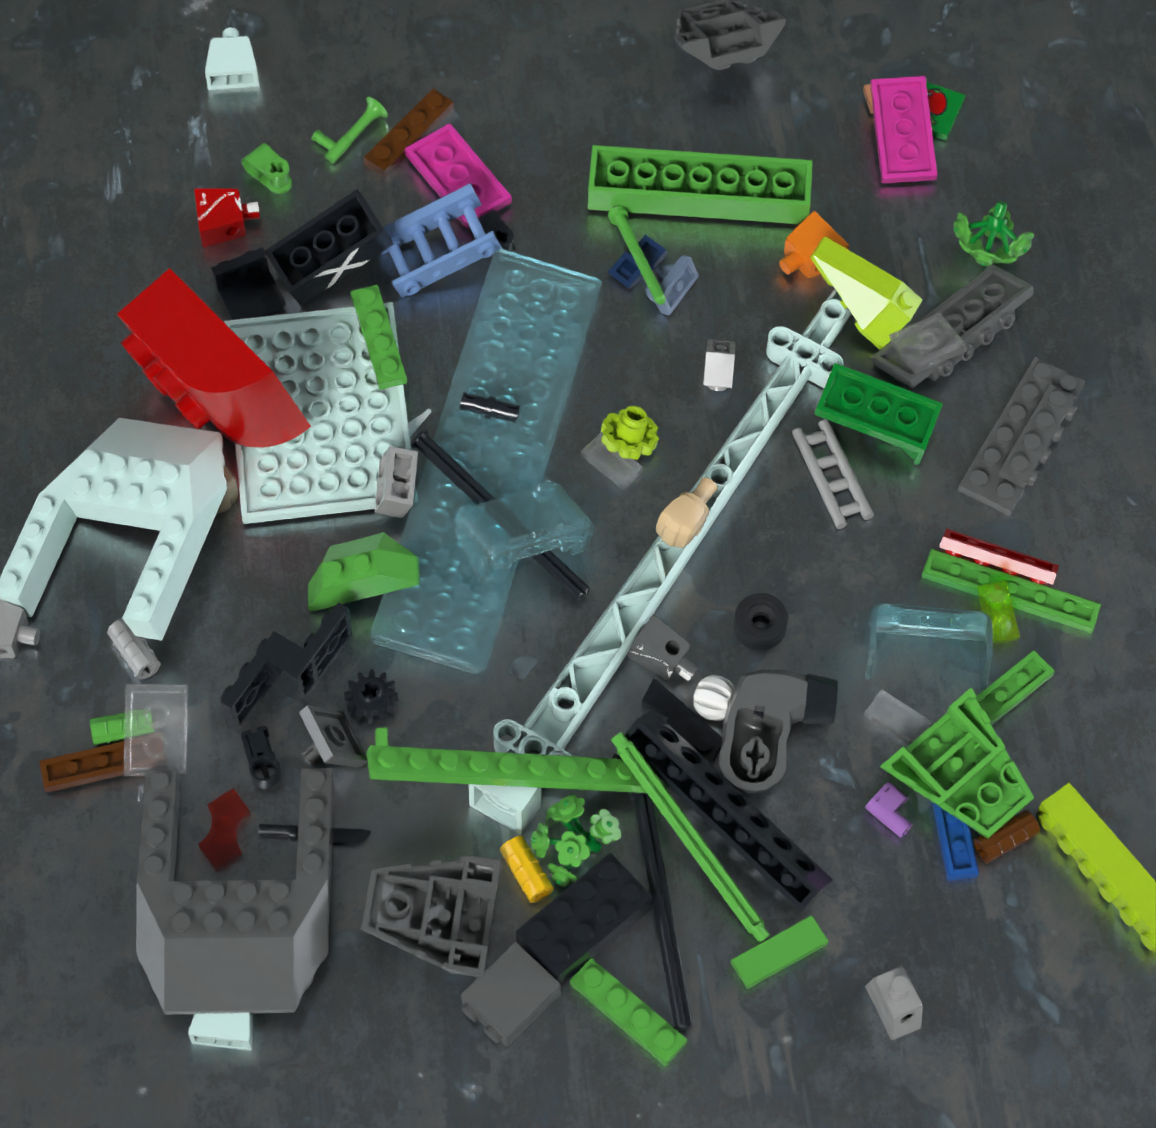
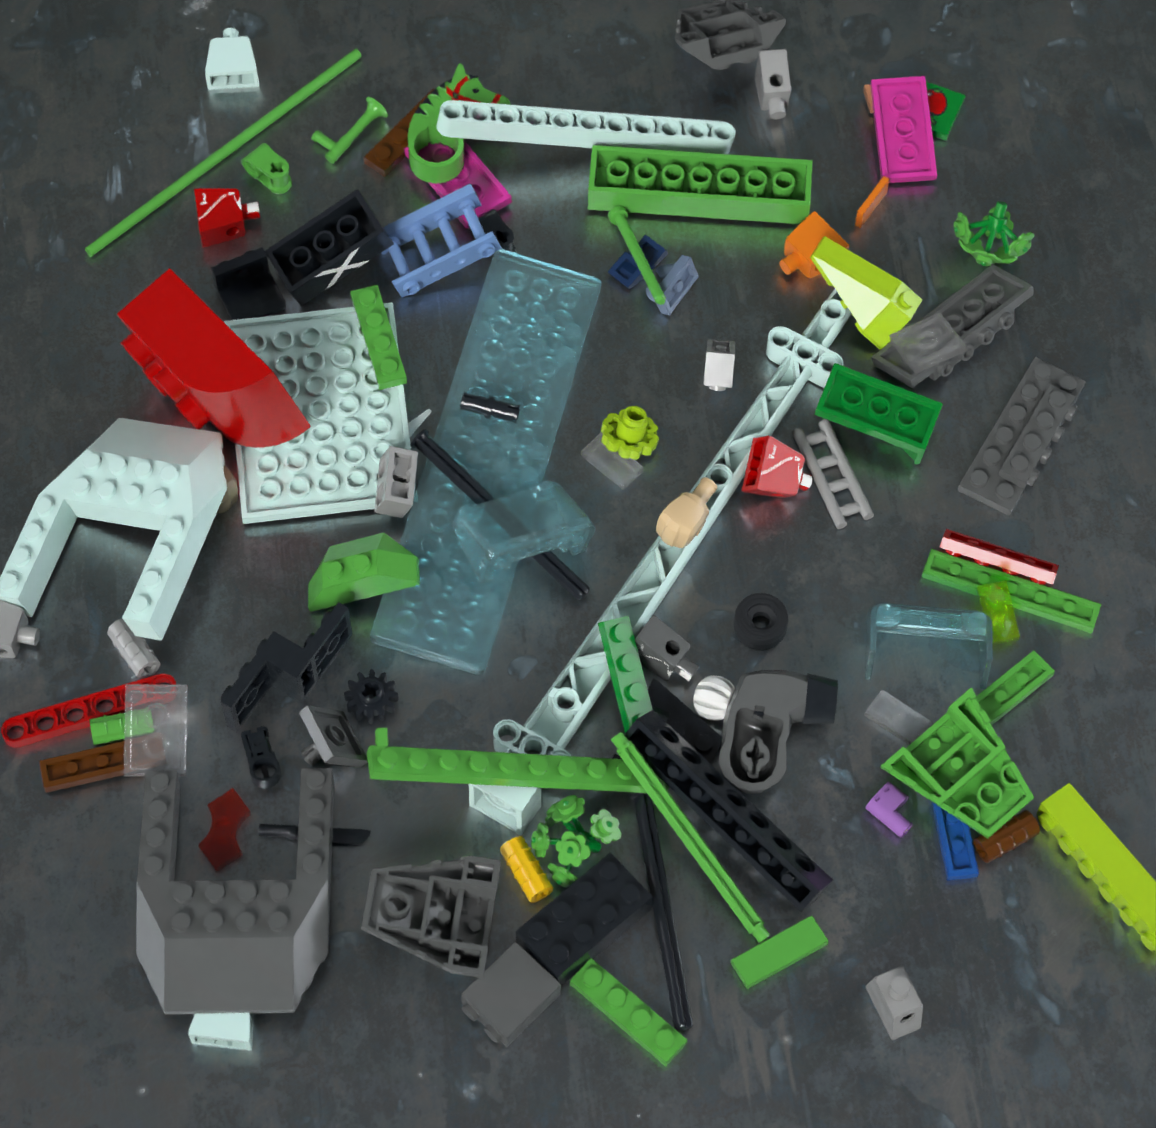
(60, 711): none -> red beam
(222, 153): none -> bright green piece
(424, 122): none -> bright green animal
(581, 128): none -> light aqua beam
(625, 669): none -> plate
(773, 82): none -> light grey torso
(774, 469): none -> torso
(872, 201): none -> orange piece

